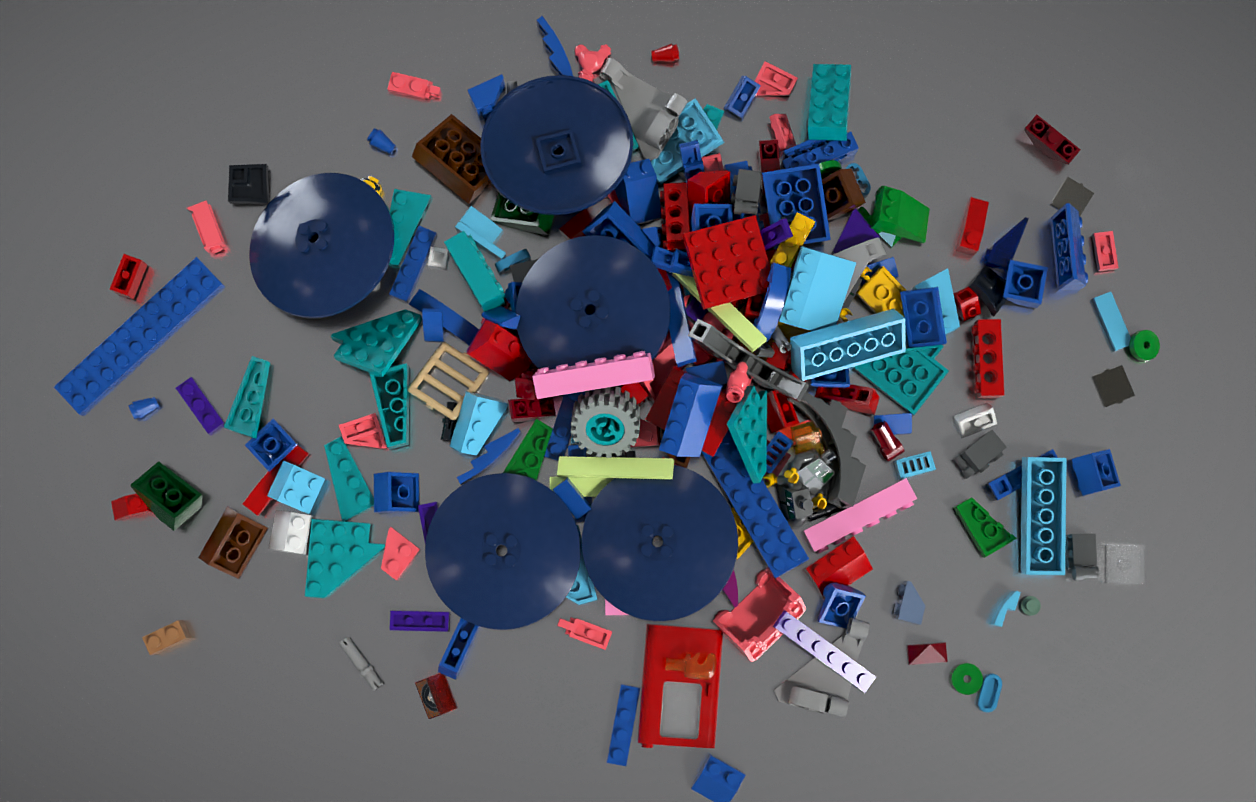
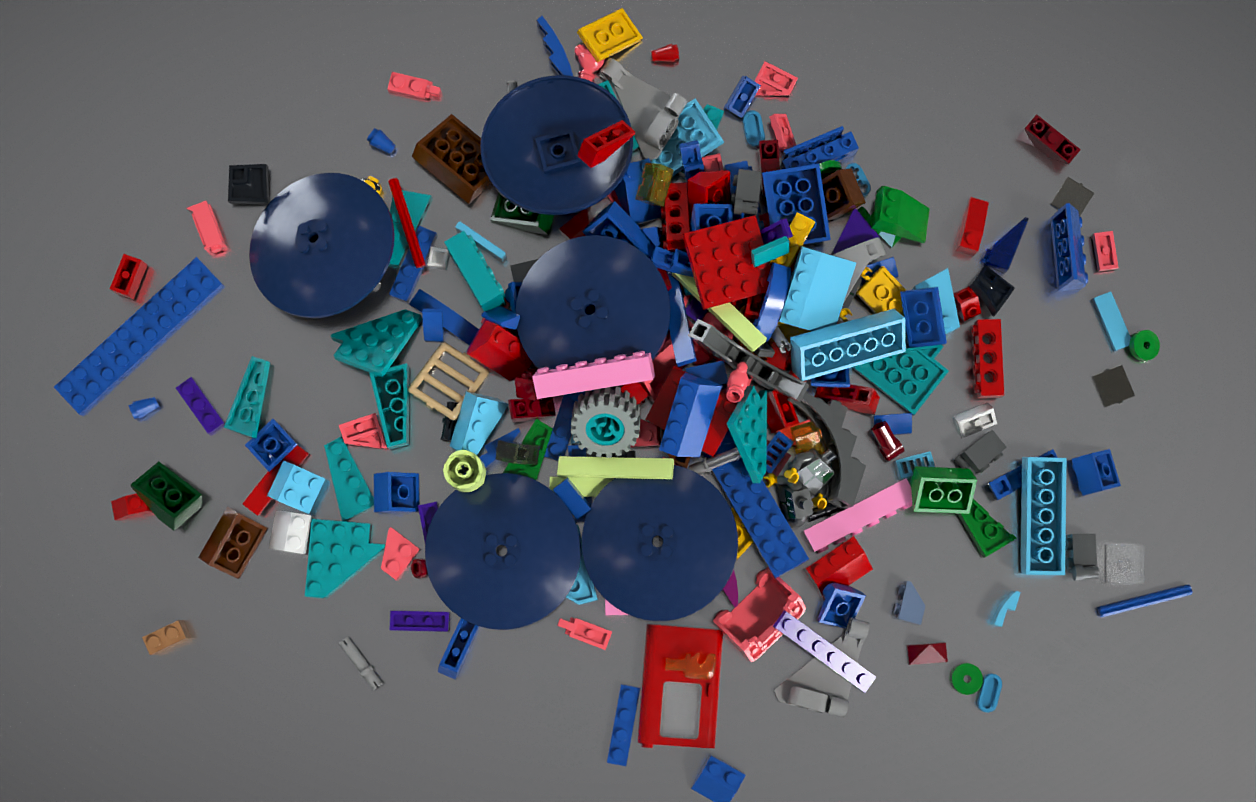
(406, 223): none -> red axle
(419, 568): none -> dark red tile
(435, 695): clear red panel -> none
(455, 465): none -> yellowish green brick
(481, 224): medium azure slope -> none
(486, 96): blue slope -> none
(517, 452): none -> clear smoke slope
(518, 257): dark azure beam -> none
(604, 143): none -> red slope
(609, 35): none -> yellow tile
(655, 184): none -> clear yellow brick
(708, 464): none -> light grey axle
(753, 128): none -> dark azure tile
(770, 251): none -> teal tile
(829, 102): teal brick -> none
(942, 489): none -> green slope
(1025, 283): blue slope -> none
(1030, 605): sand green plate -> none
(1145, 600): none -> blue axle

